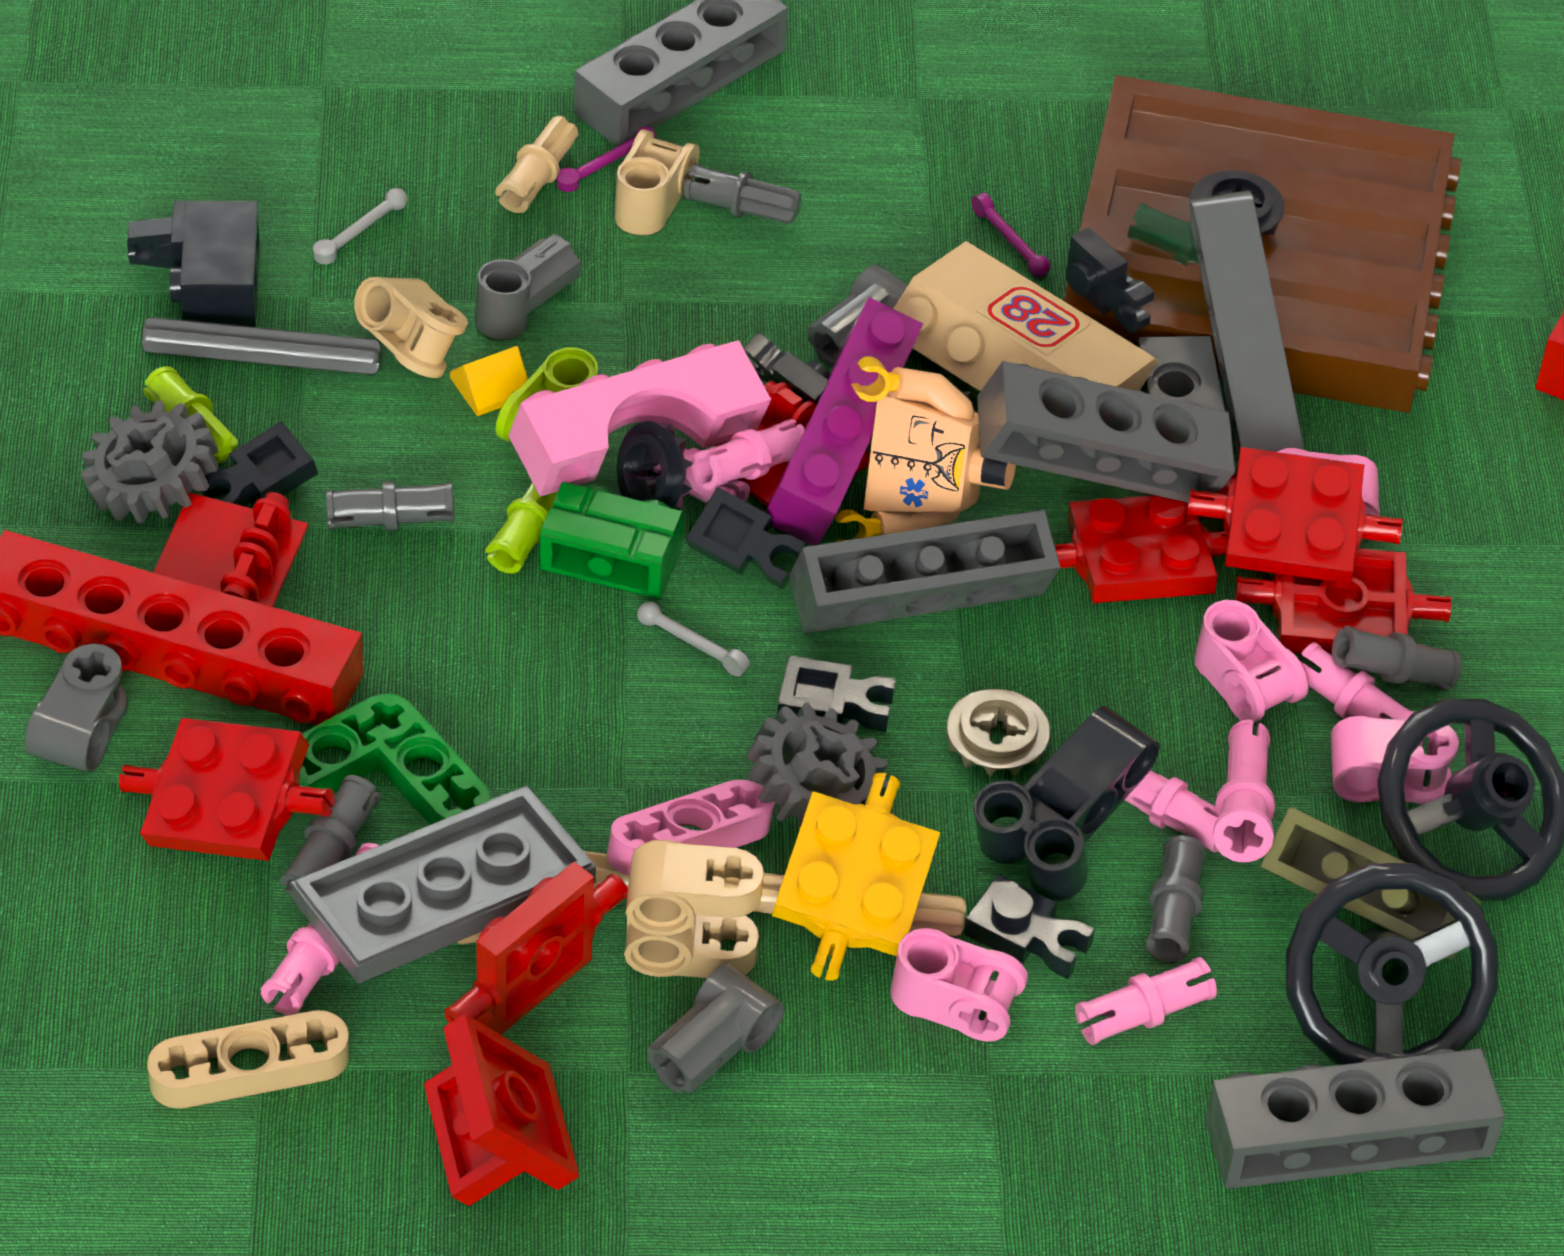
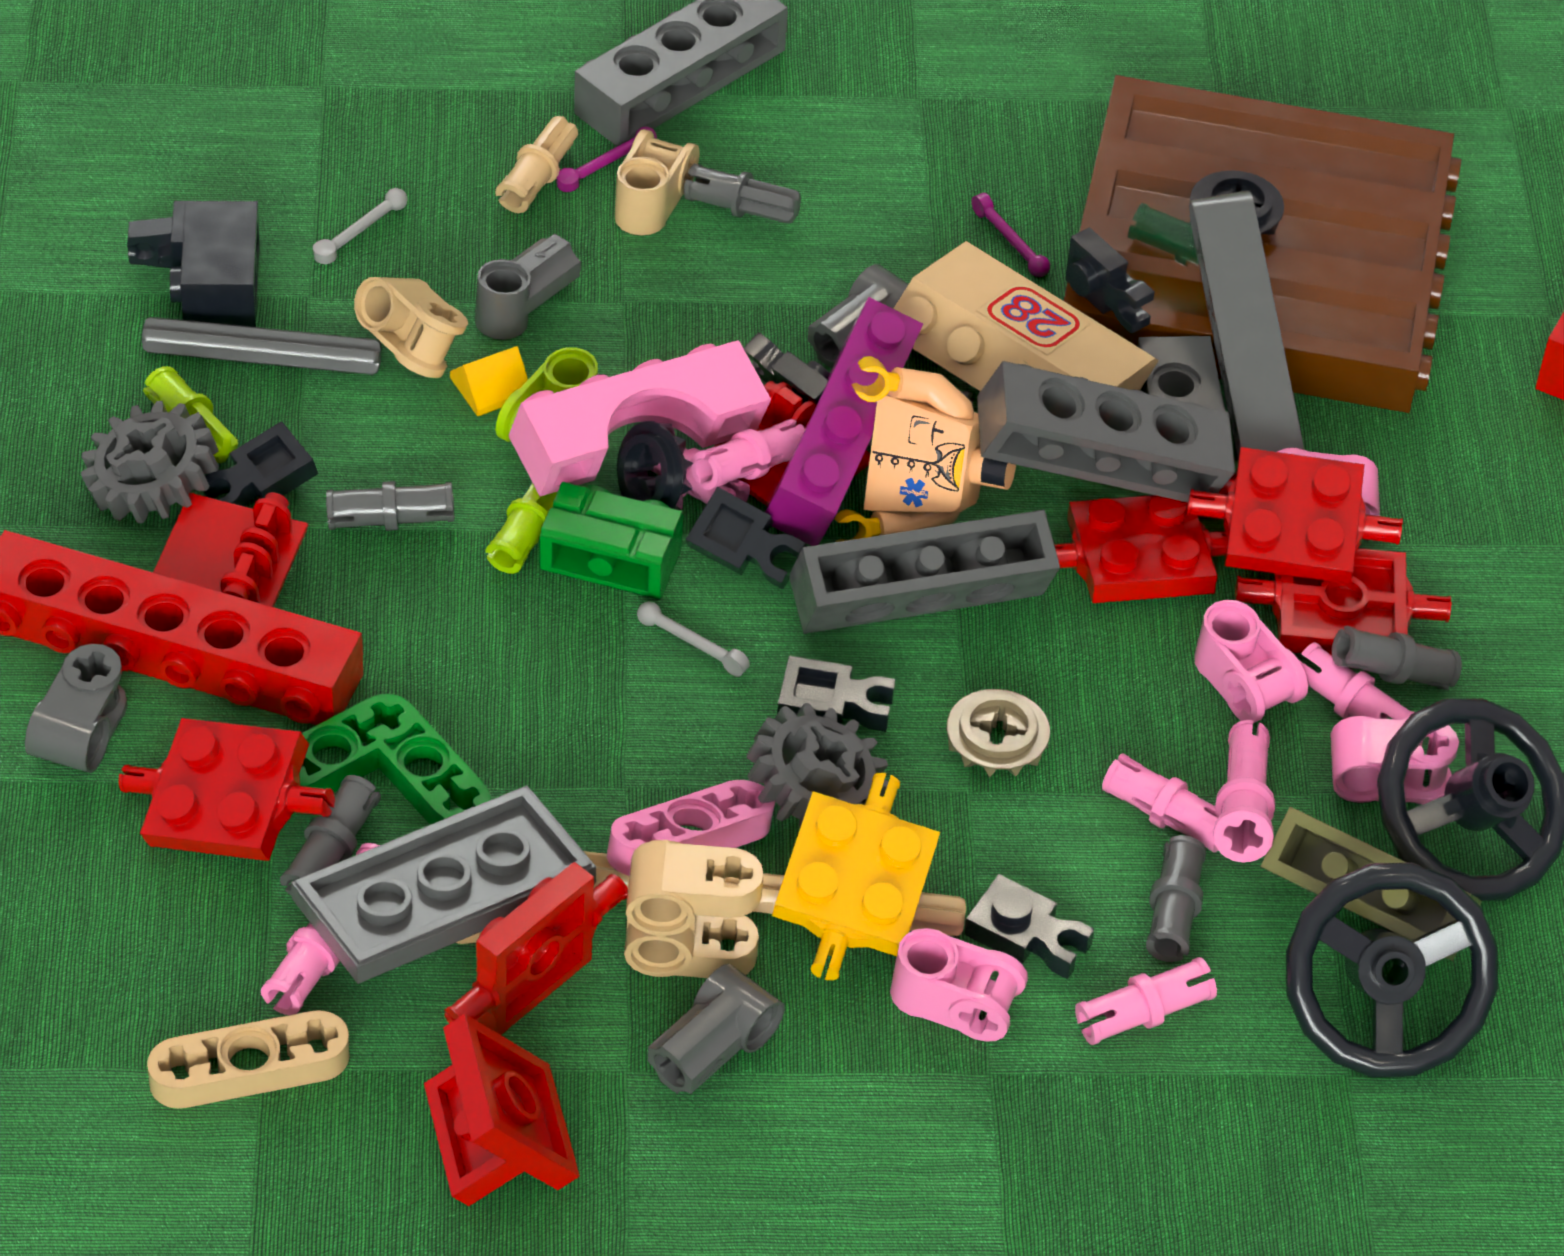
(1065, 801): black piece -> none
(1454, 1119): dark grey brick -> none

